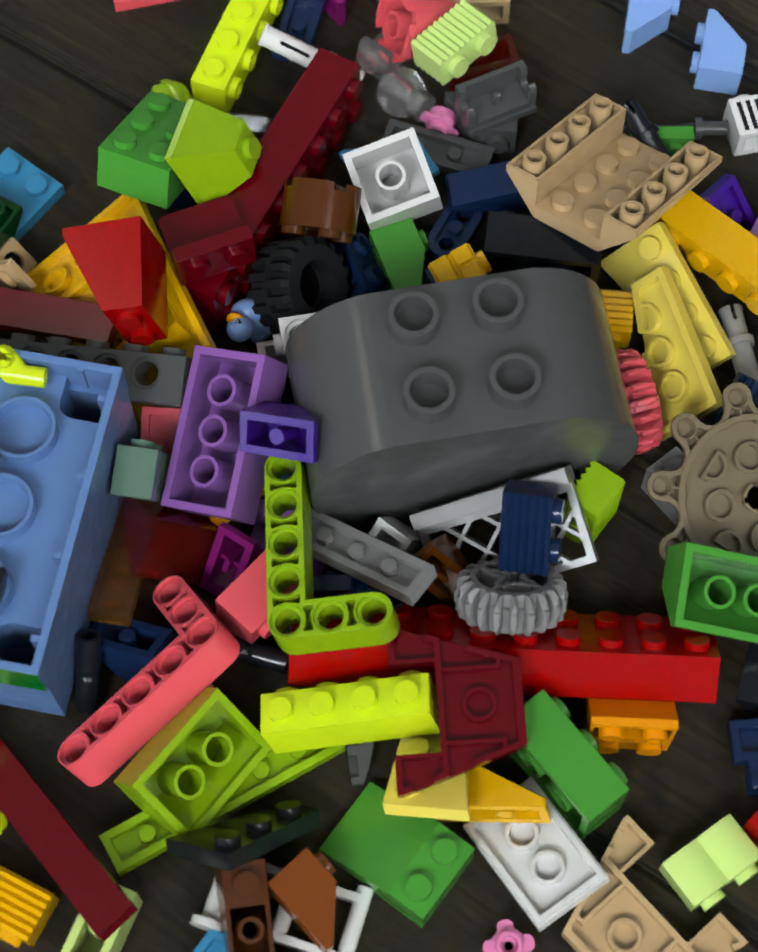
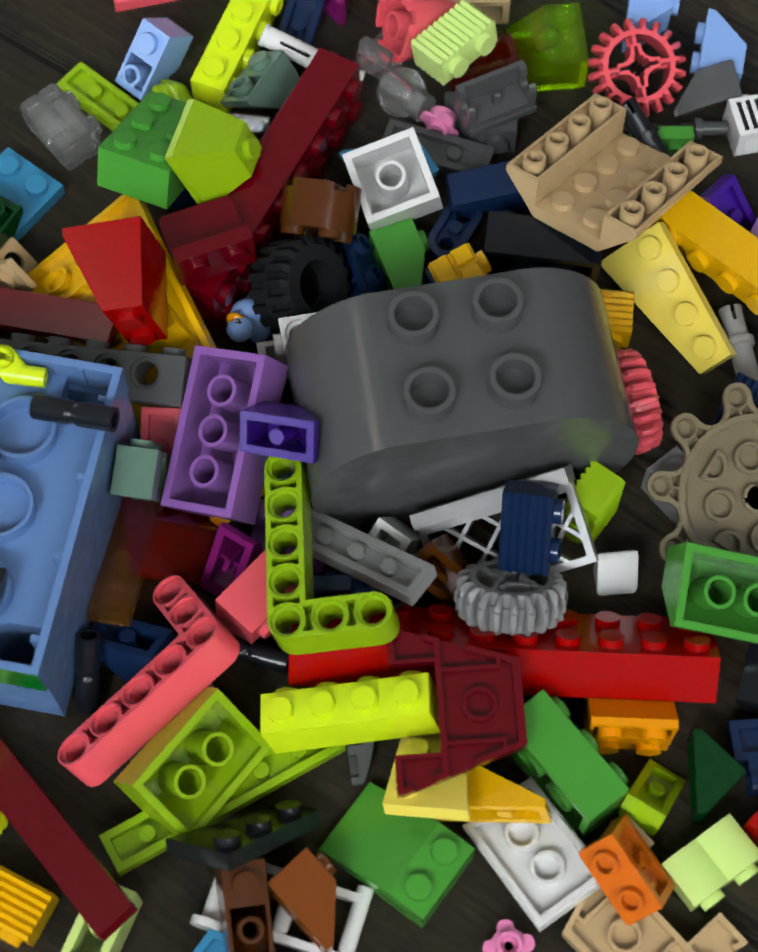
(62, 126): none -> clear brick
(78, 413): none -> black piece
(98, 95): none -> lime tile
(153, 55): none -> light blue slope
(263, 82): none -> sand green slope
(553, 46): none -> clear neon green slope
(616, 573): none -> white slope
(627, 871): none -> orange bracket
(635, 53): none -> coral gear
(652, 796): none -> lime slope
(673, 350): light yellow wing -> none
(709, 87): none -> dark grey slope
(710, 773): none -> dark green slope

